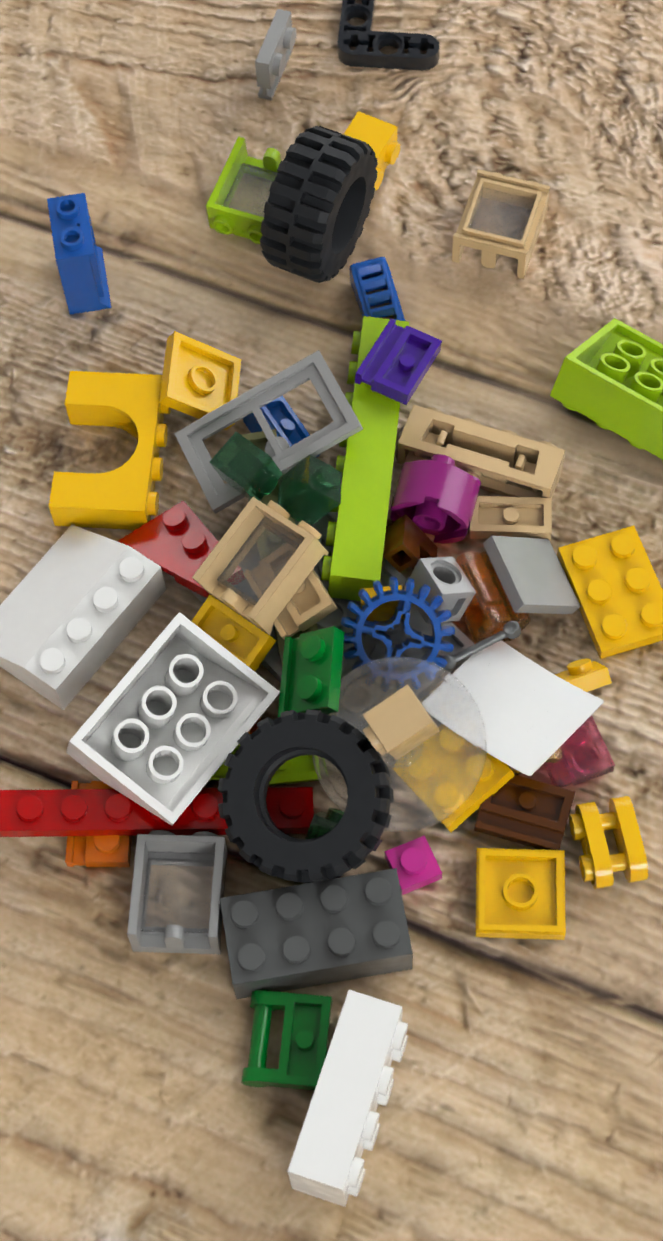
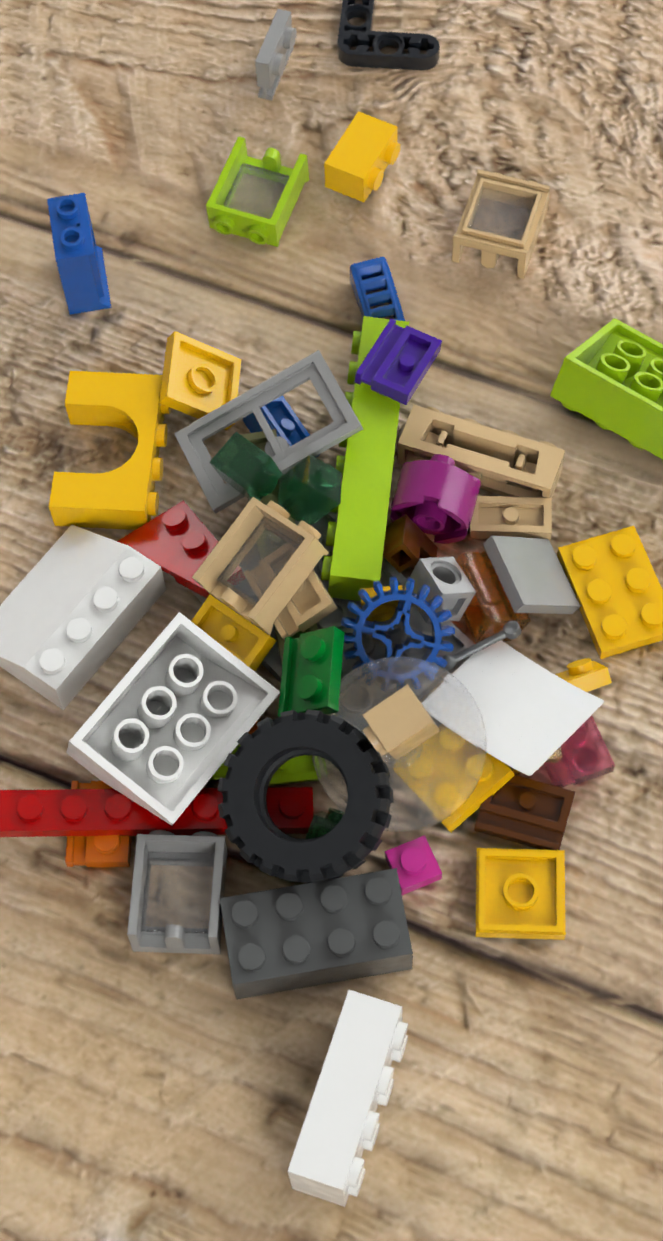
(302, 1042): green plate -> none
(318, 203): black tyre -> none
(596, 862): yellow brick -> none

